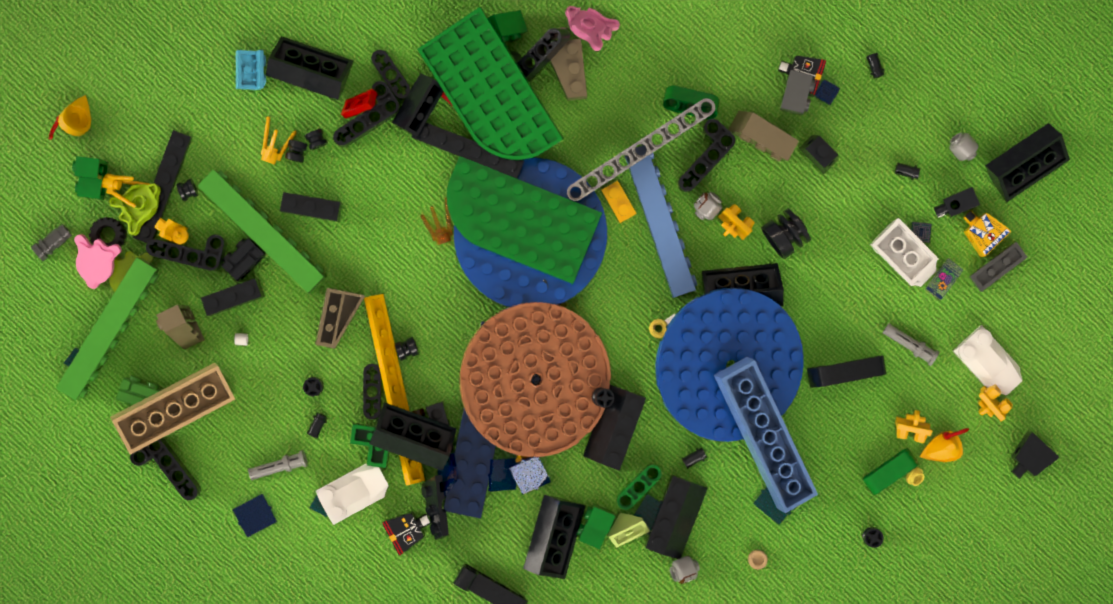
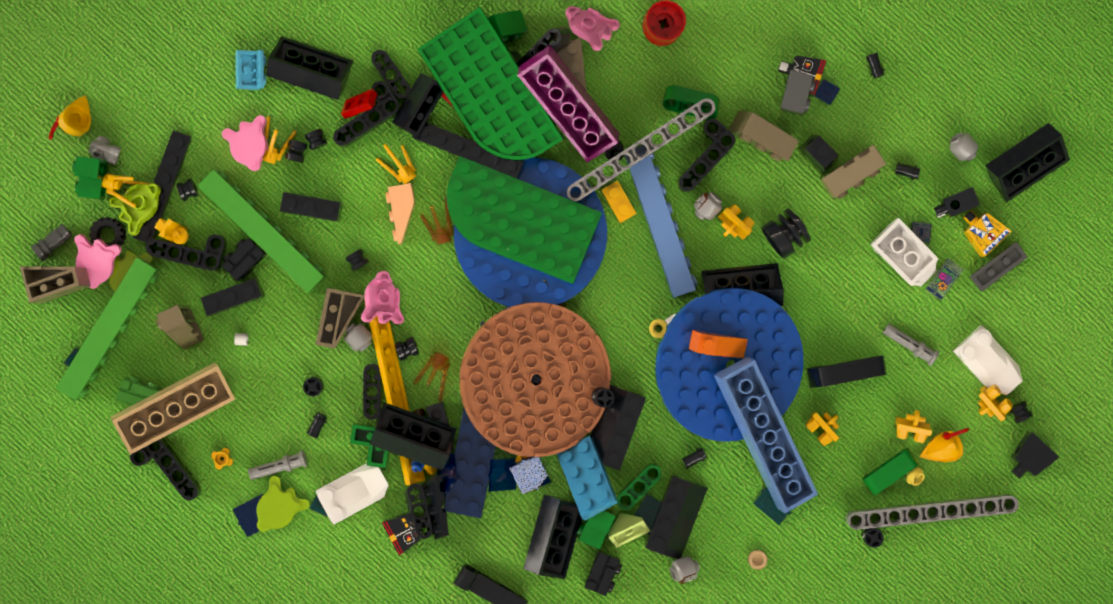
(52, 282): none -> dark tan wedge
(103, 150): none -> light grey plate
(218, 462): none -> yellow plate
(248, 143): none -> bright pink tile
(278, 506): none -> lime tile
(357, 260): none -> black wheel
(358, 337): none -> light grey head
(382, 300): none -> bright pink tile
(402, 205): none -> light nougat slope
(406, 173): none -> yellow plant
(419, 466): none -> arm
(423, 504): none -> black beam
(438, 363): none -> clear orange plant
(568, 104): none -> magenta brick
(587, 478): none -> dark azure plate
(603, 572): none -> black brick
(616, 148): none -> black wheel
(666, 12): none -> red wheel
(717, 344): none -> orange slope
(828, 434): none -> yellow hips
(853, 172): none -> dark tan wedge
(940, 515): none -> light grey beam
(1020, 412): none -> black wheel

